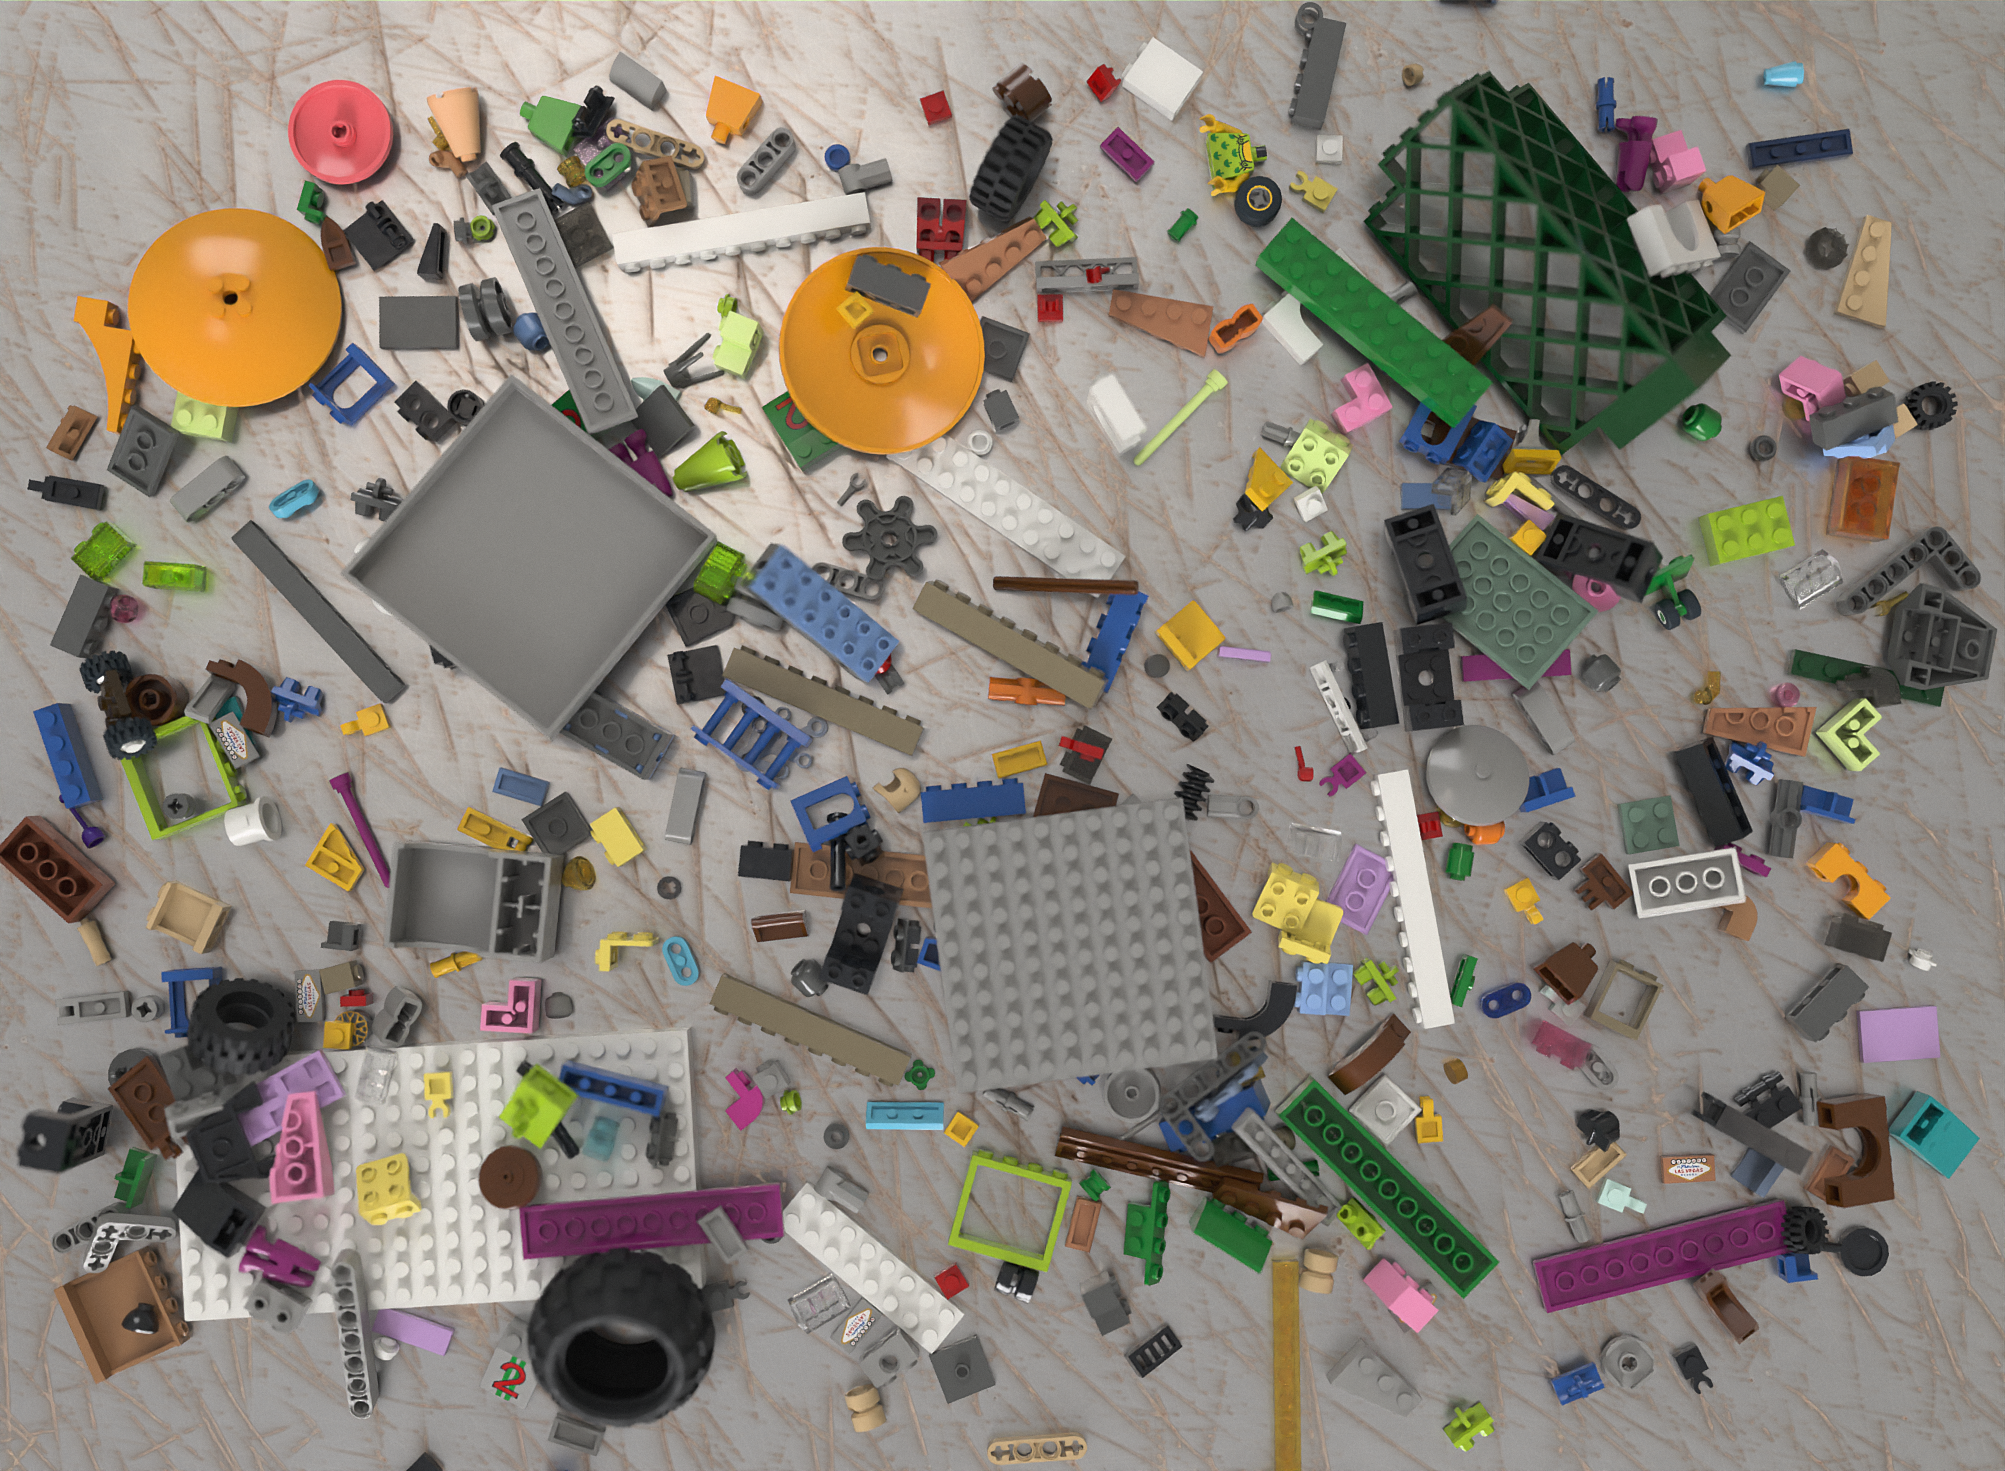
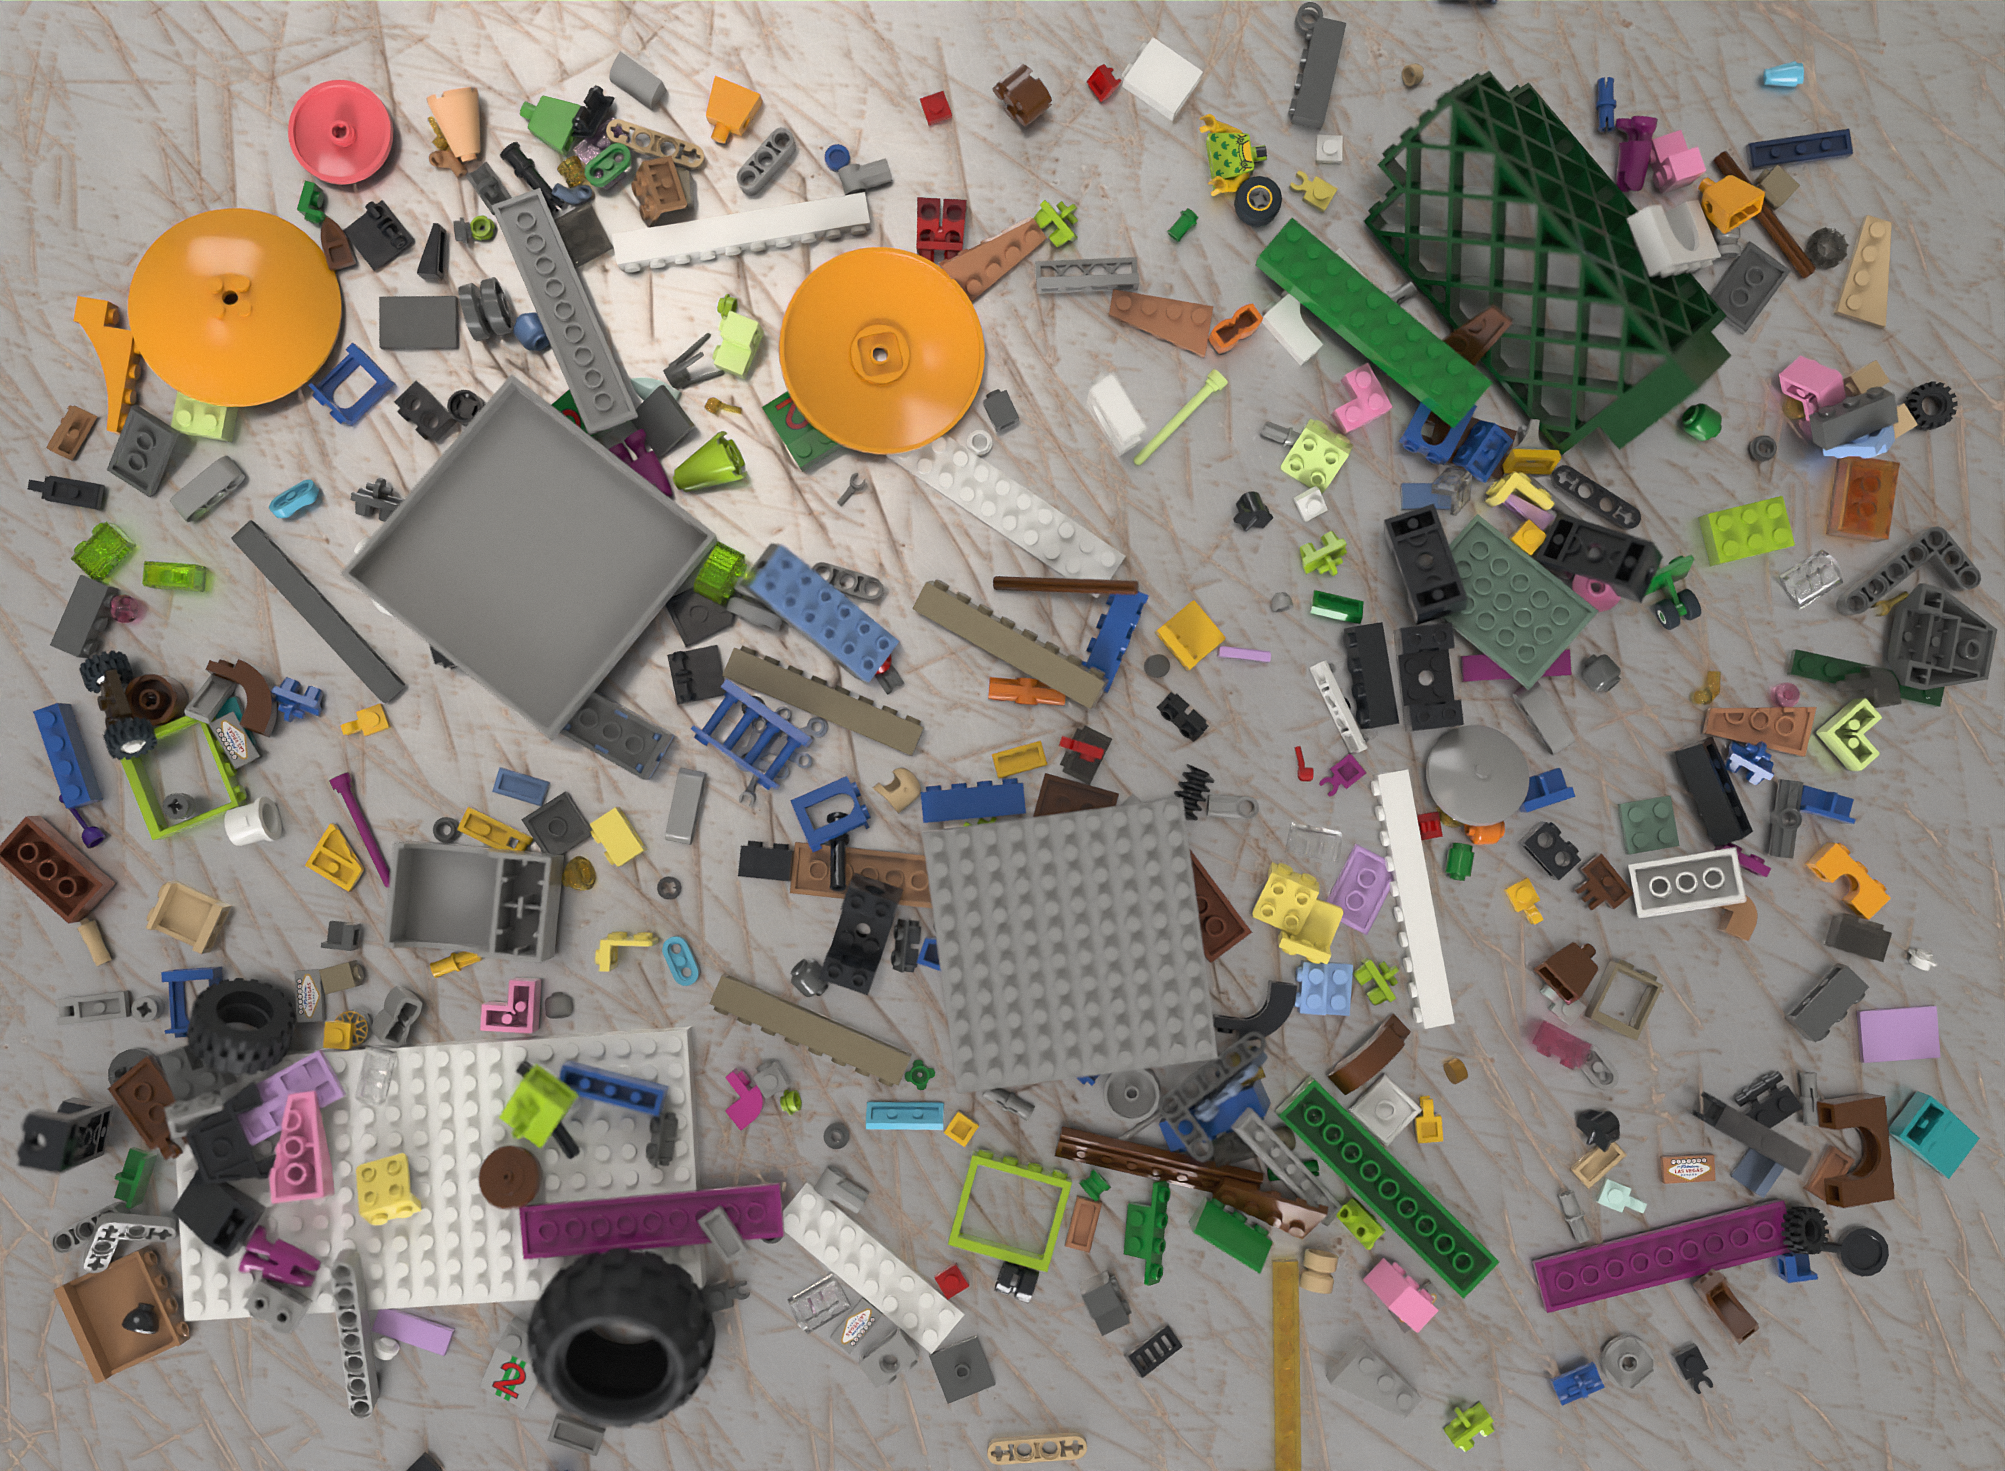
(355, 998): red plate -> none
(438, 829): none -> dark grey plate
(438, 1088): light yellow plate -> none
(601, 1139): clear light blue piece -> none
(750, 790): none -> light grey hand
(780, 926): reddish brown tile -> none
(855, 310): yellow plate -> none
(865, 1407): tan wheel -> none
(867, 852): black brick -> none
(888, 285): dark grey brick -> none
(890, 522): dark grey plate -> none
(1002, 348): dark grey tile -> none
(1010, 168): black tyre -> none
(1050, 308): red tile -> none
(1095, 275): red hand -> none
(1127, 154): magenta plate -> none
(1265, 480): yellow wing -> none
(1463, 980): green plate -> none
(1505, 1001): clear blue plate -> none
(1770, 221): none -> reddish brown axle

